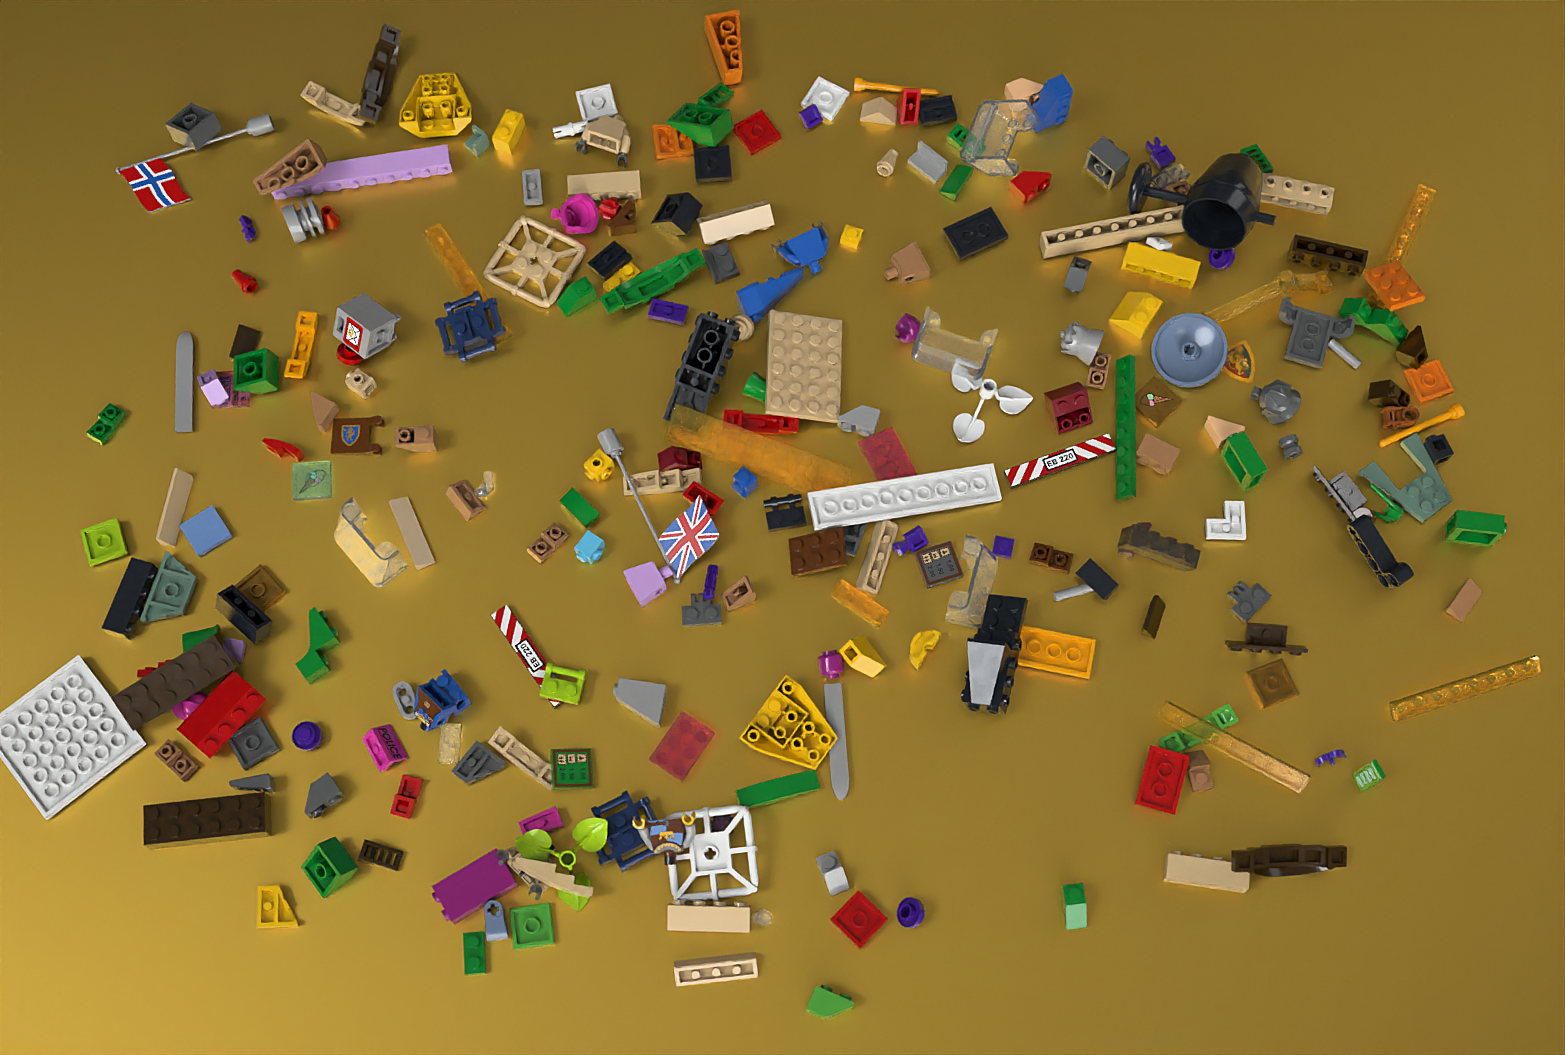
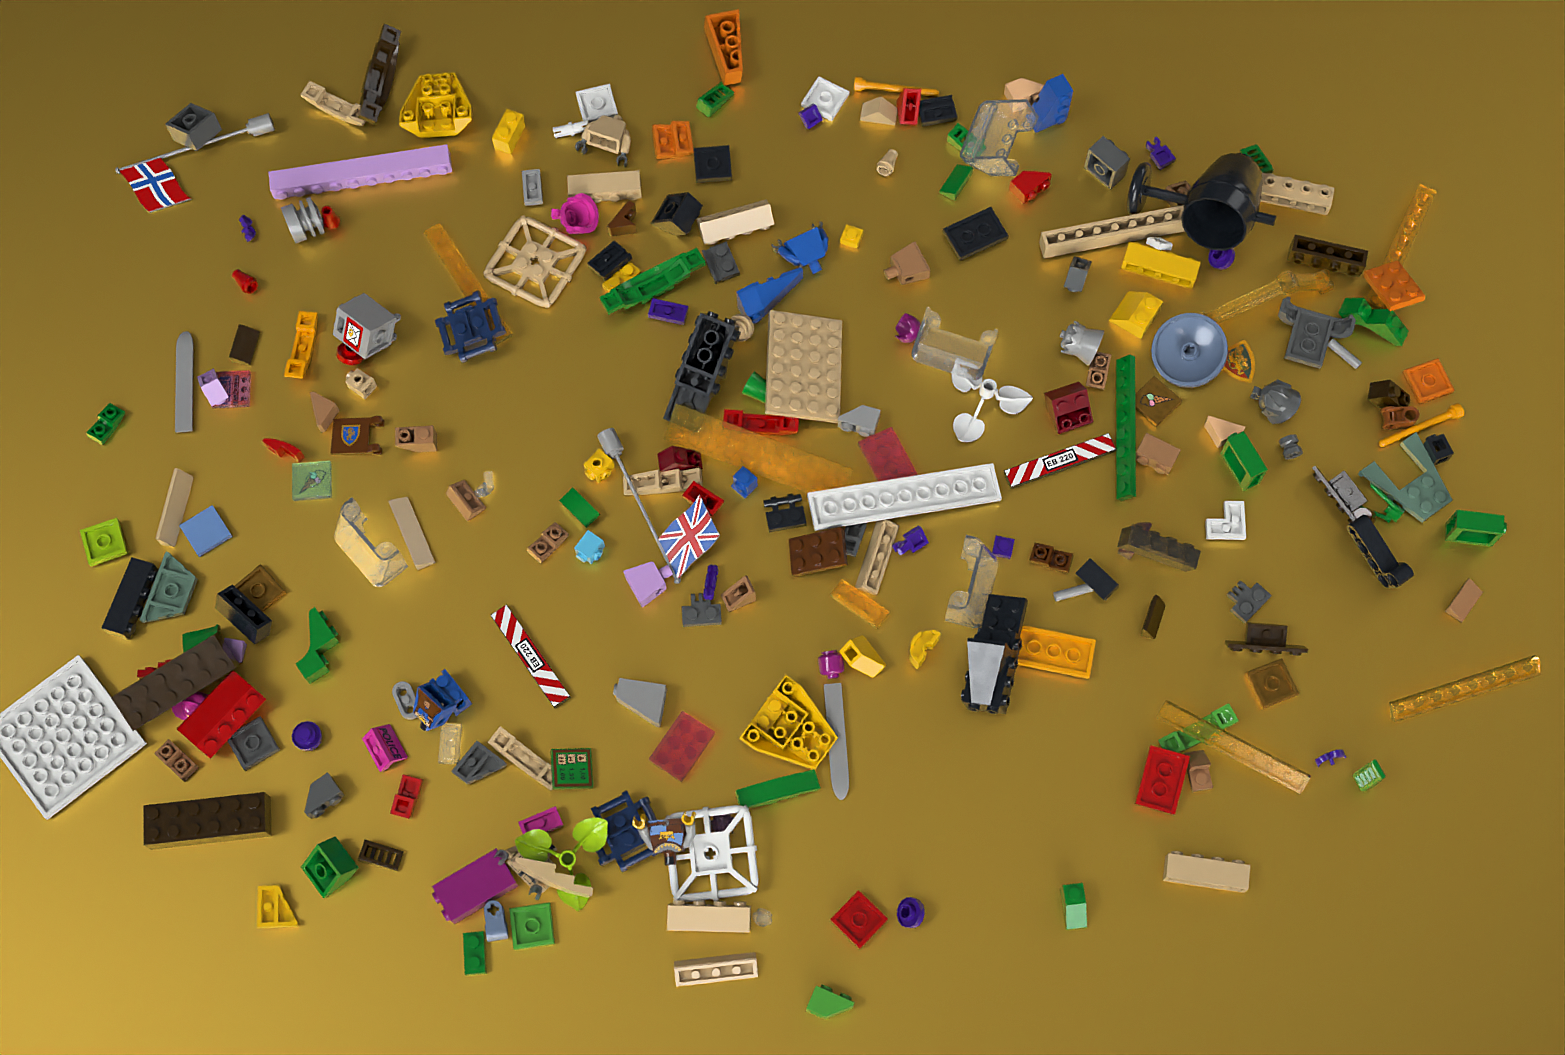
(256, 371): green slope -> none
(258, 783): dark grey slope -> none
(293, 168): medium nougat wedge -> none
(477, 142): sand green panel -> none
(561, 689): lime plate -> none
(577, 296): green slope -> none
(609, 208): red gear -> none
(702, 123): green slope -> none
(756, 132): red tile -> none
(832, 873): light grey slope -> none
(928, 162): light grey panel -> none
(938, 564): tile -> none
(1170, 175): clear slope -> none
(1288, 859): dark brown piece -> none
(1412, 350): dark brown slope -> none

